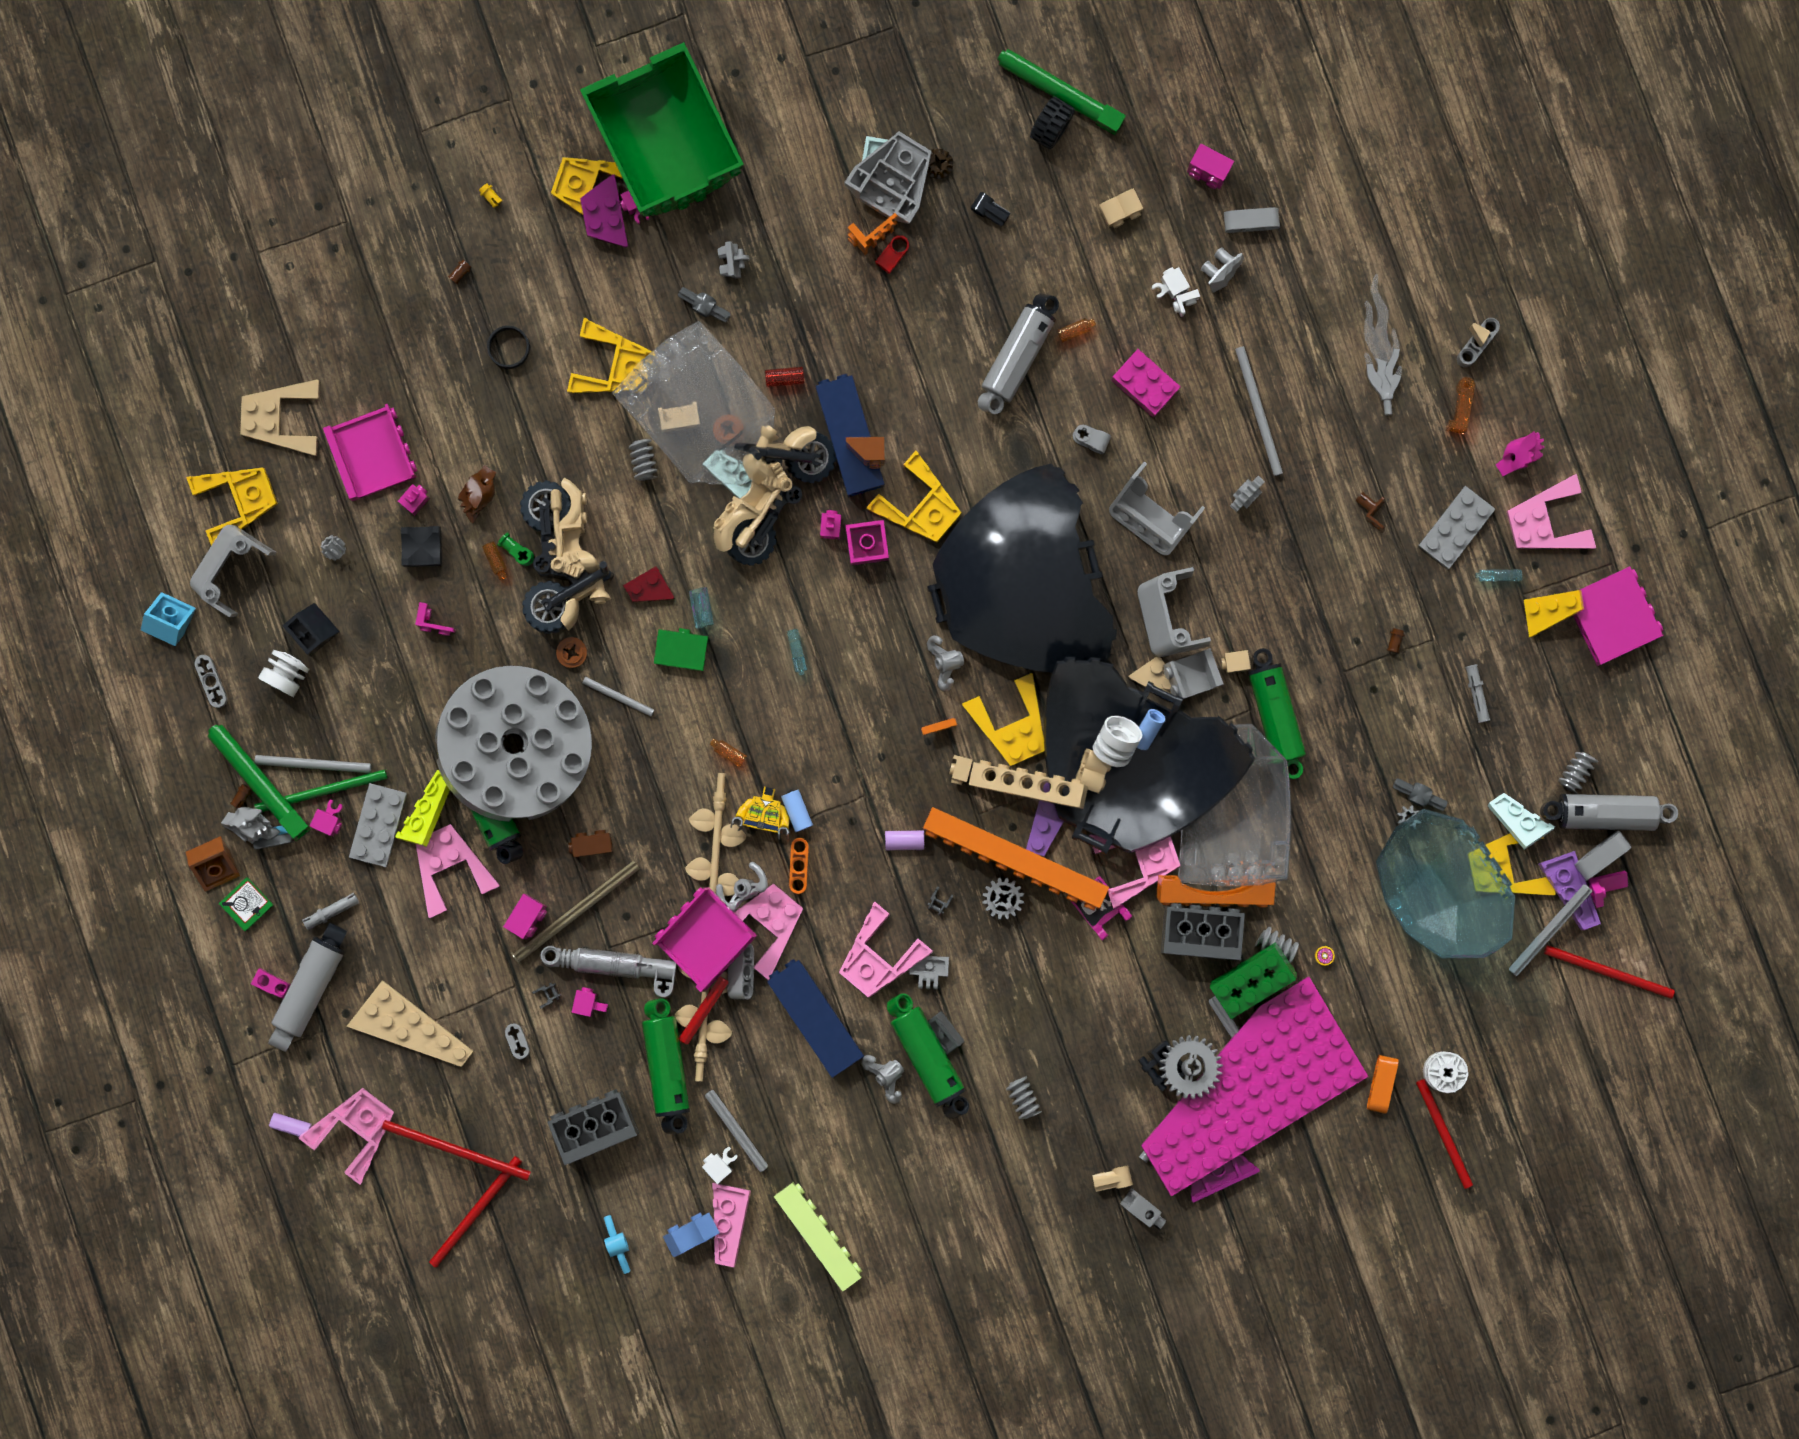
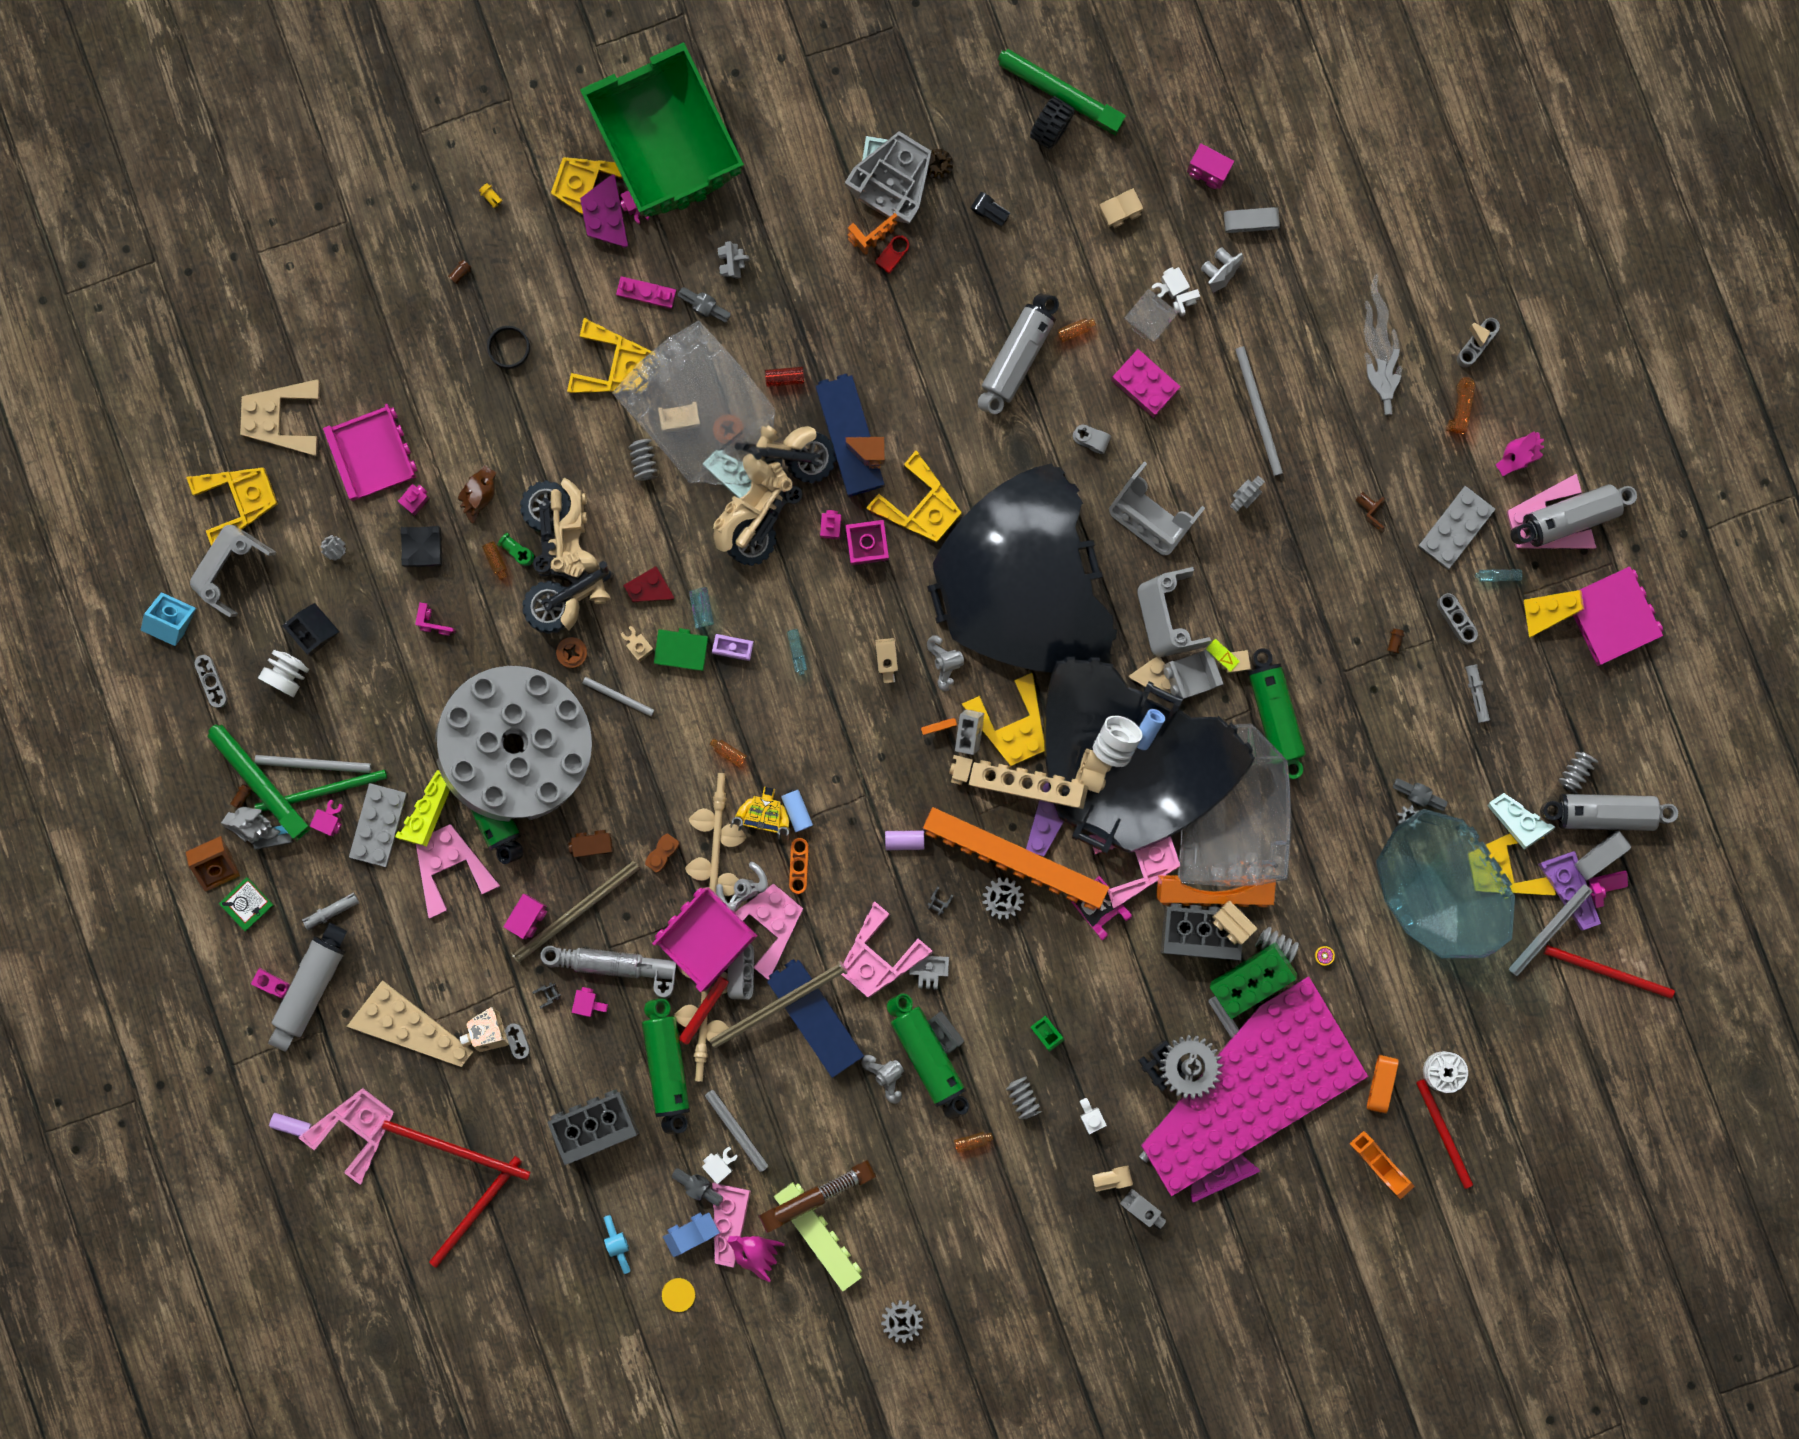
(485, 1031): none -> torso
(638, 645): none -> tan brick
(646, 292): none -> dark pink plate
(659, 857): none -> dark orange brick
(678, 1295): none -> yellow piece
(697, 1187): none -> dark grey axle
(732, 647): none -> lavender brick
(758, 1253): none -> dark pink piece
(778, 1004): none -> dark tan axle
(815, 1197): none -> reddish brown piece
(886, 650): none -> tan torso
(896, 1328): none -> light grey gear
(969, 732): none -> light grey brick
(972, 1141): none -> clear orange cylinder
(1047, 1033): none -> green slope
(1091, 1118): none -> white brick
(1150, 316): none -> clear panel
(1222, 655): none -> clear neon green sticker
(1234, 923): none -> tan brick
(1381, 1165): none -> orange arch
(1465, 624): none -> light grey beam
(1573, 515): none -> light grey piece

